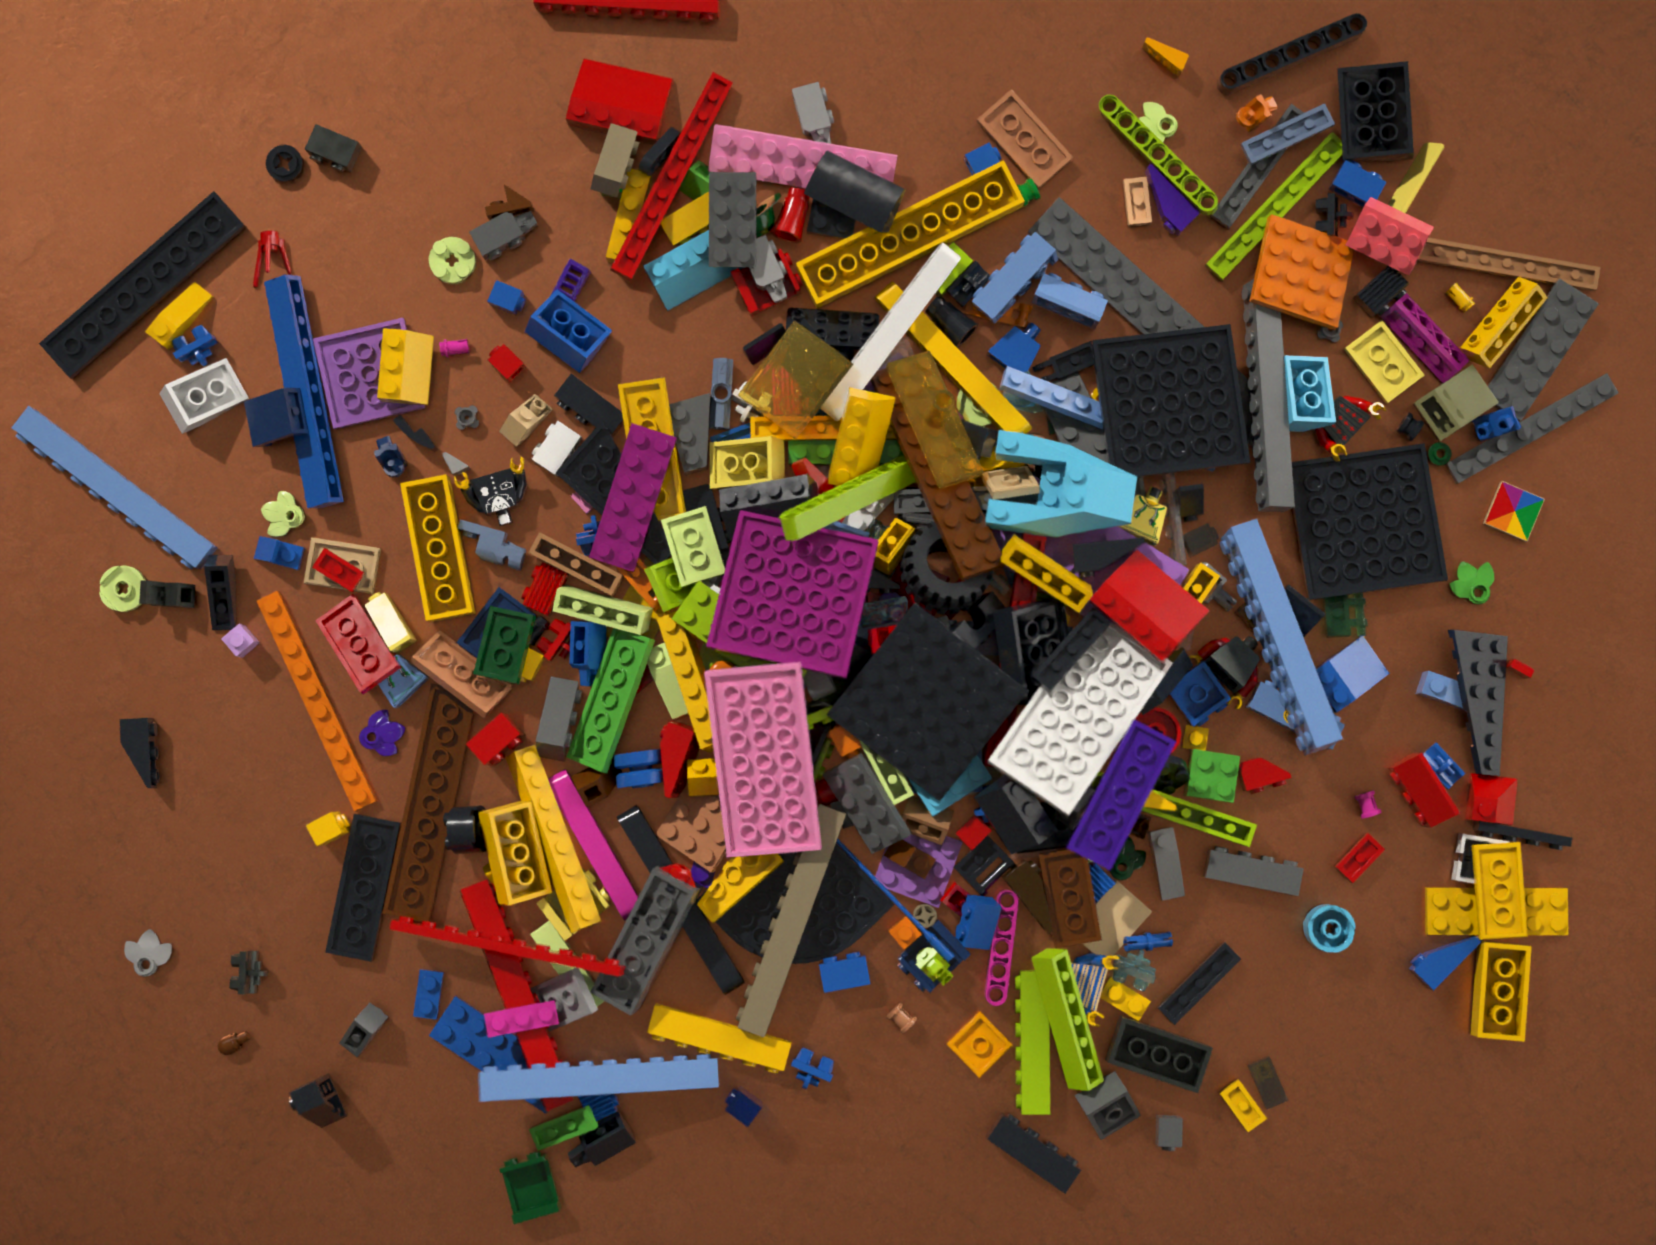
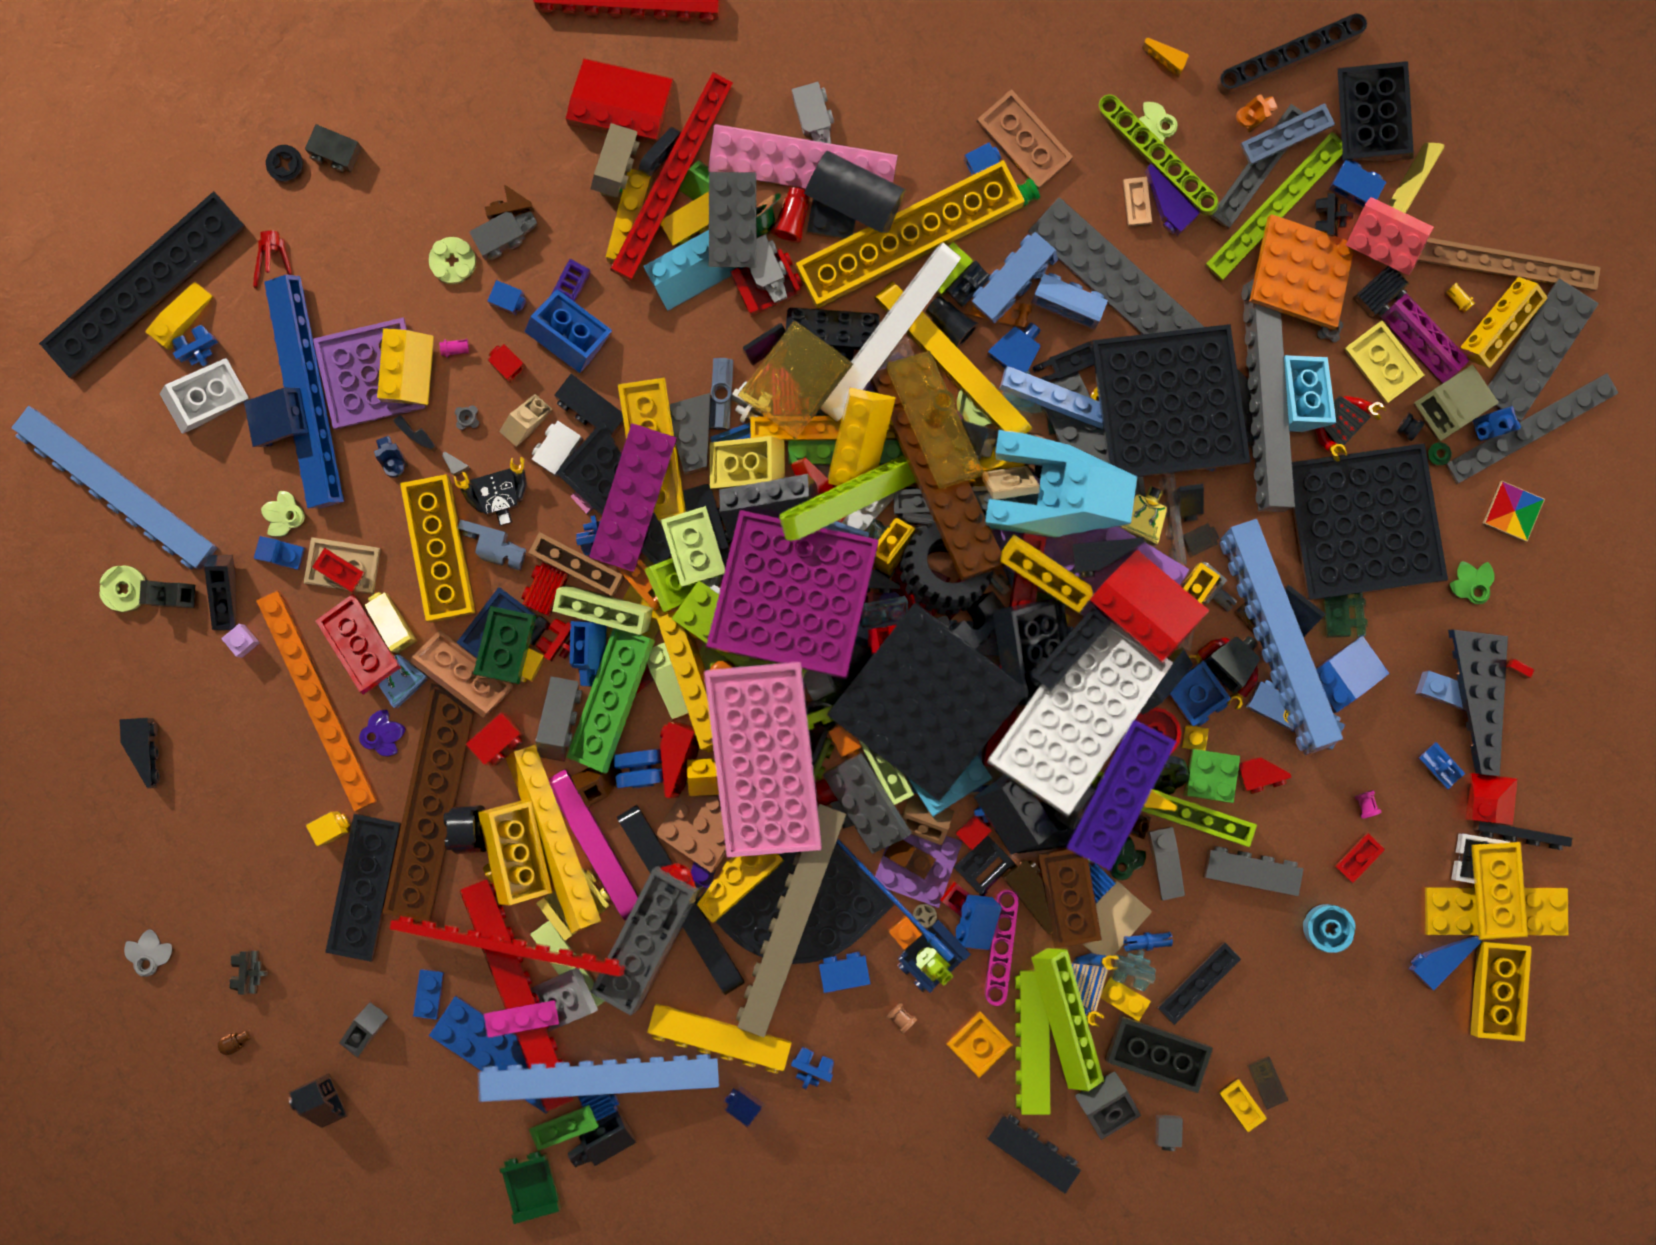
(1423, 790): red slope -> none

